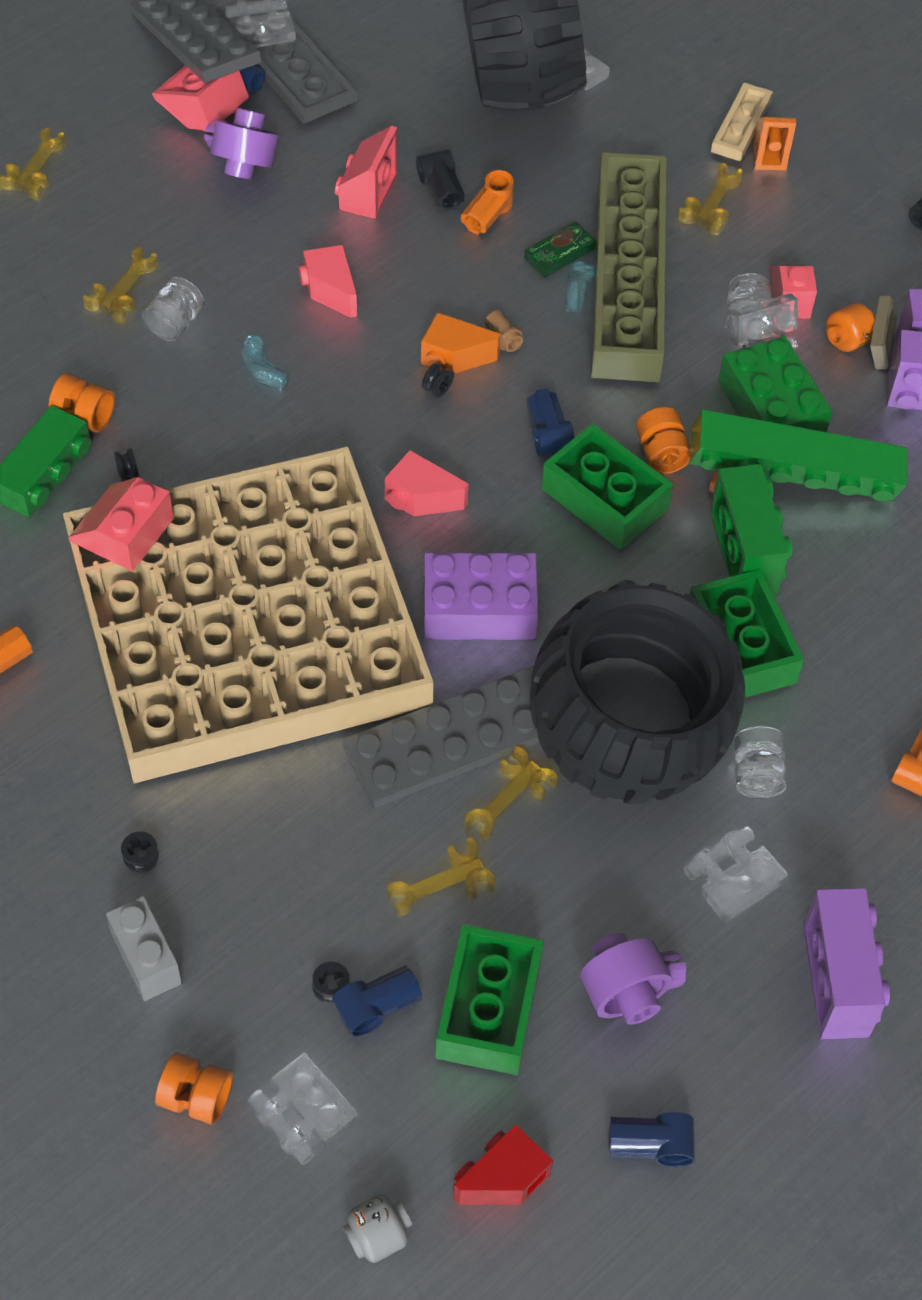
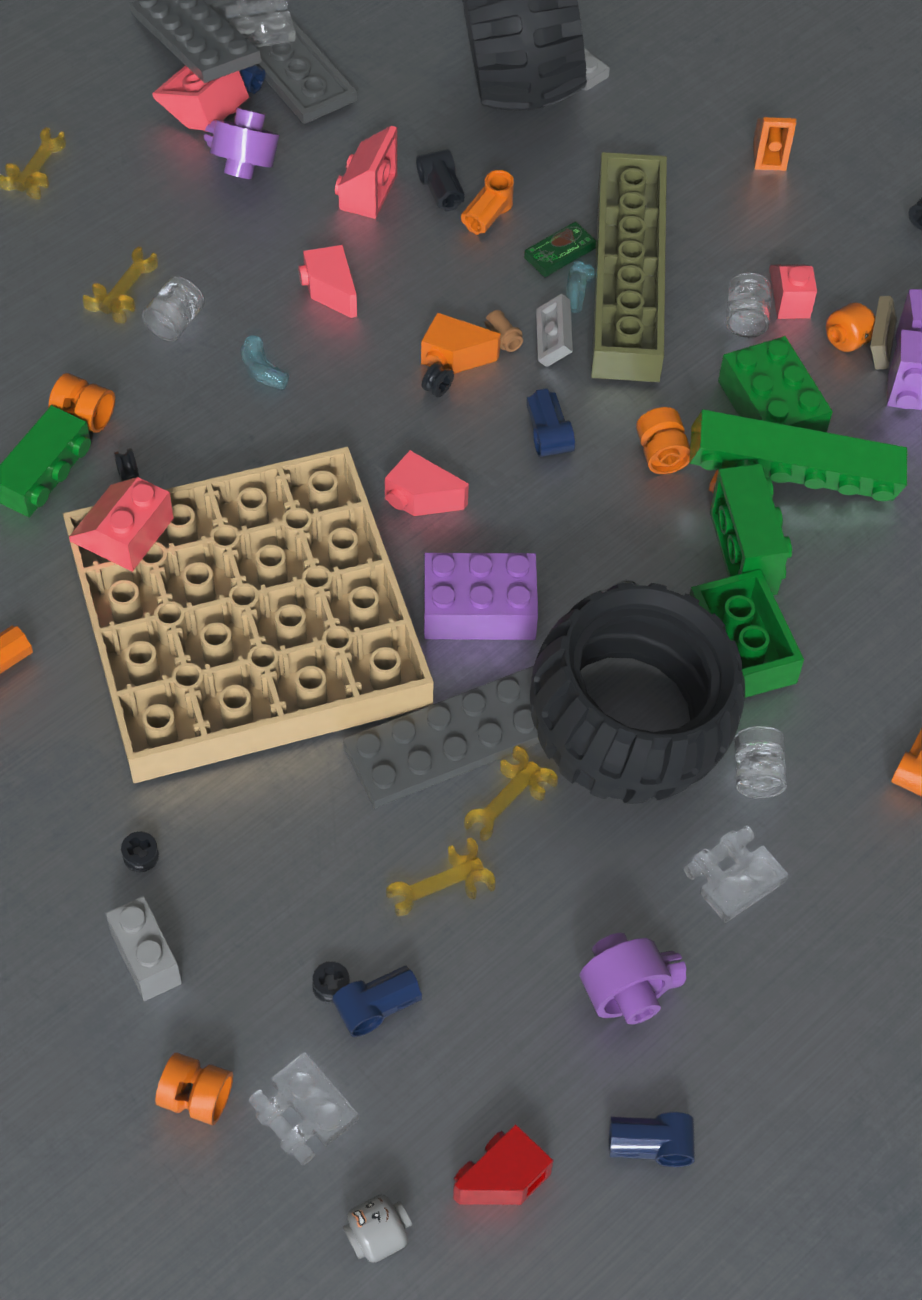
(489, 999): green brick -> none
(554, 330): none -> light grey plate
(606, 486): green brick -> none
(708, 213): clear yellow bar -> none
(741, 121): tan plate -> none
(765, 320): clear plate -> none
(845, 963): medium lavender brick -> none

